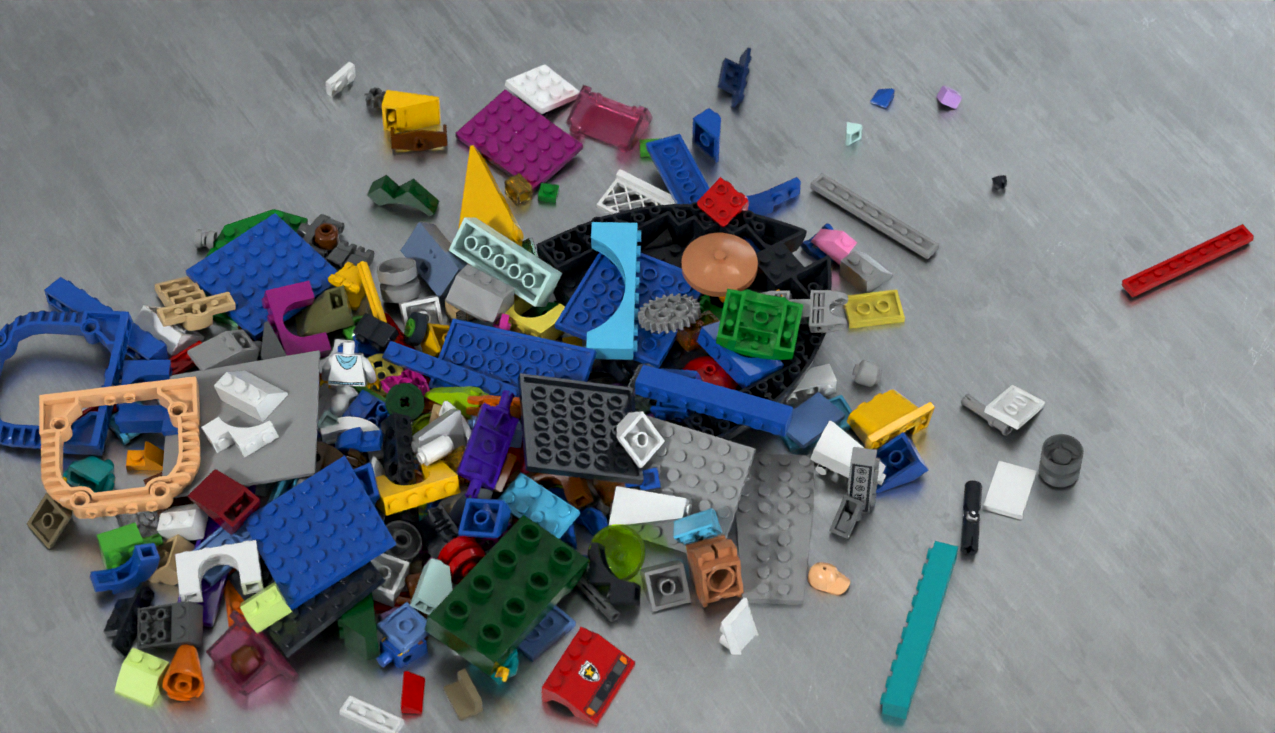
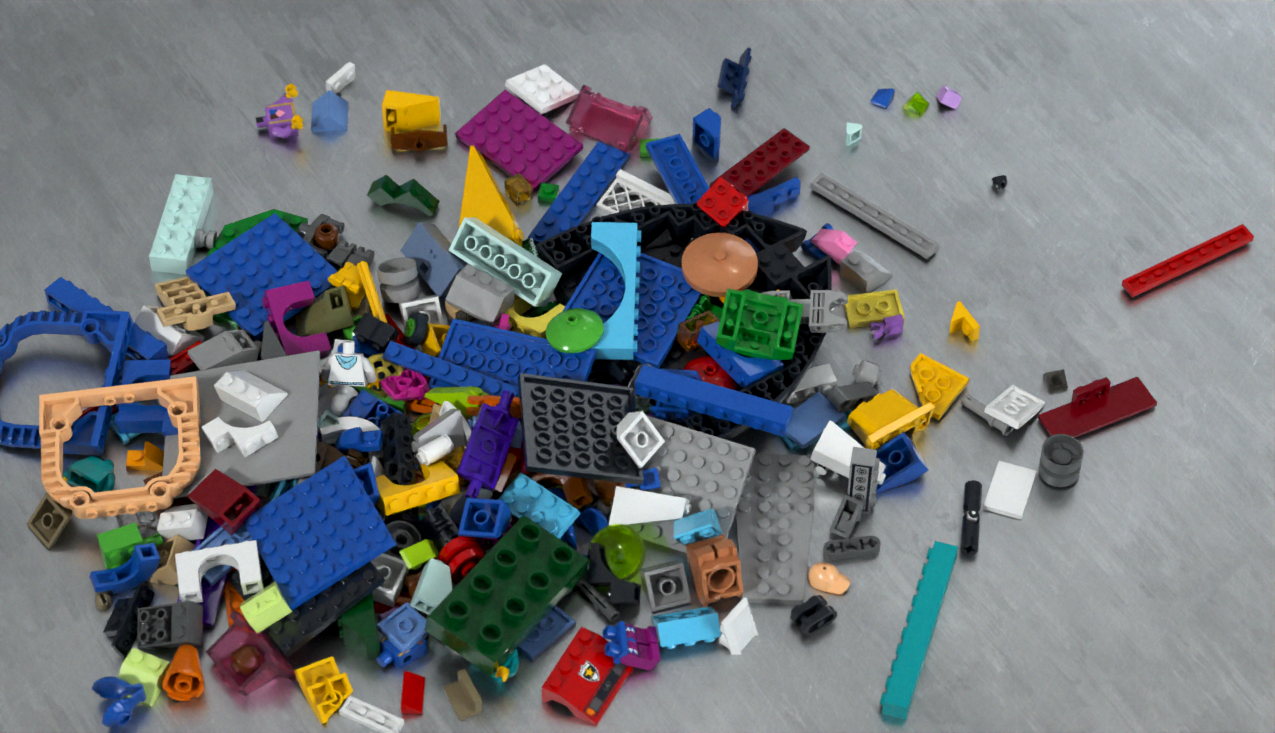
(98, 601): none -> dark tan hinge
(115, 688): none -> blue animal
(182, 216): none -> light aqua brick
(281, 116): none -> medium lavender torso
(324, 687): none -> yellow slope
(329, 113): none -> medium blue slope
(375, 98): dark grey gear -> none
(402, 391): dark green plate -> none
(419, 554): none -> lime slope
(574, 330): none -> bright green dish
(581, 192): none -> blue plate
(632, 645): none -> hips
(669, 313): light grey gear -> none
(686, 627): none -> medium azure slope
(765, 162): none -> dark red bracket
(813, 615): none -> black brick
(848, 397): none -> dark grey beam
(857, 542): none -> dark grey beam
(889, 326): none -> medium lavender plate
(916, 104): none -> clear neon green slope
(936, 383): none -> yellow plate
(963, 320): none -> yellow slope
(1055, 380): none -> clear smoke slope
(1098, 406): none -> dark red bracket

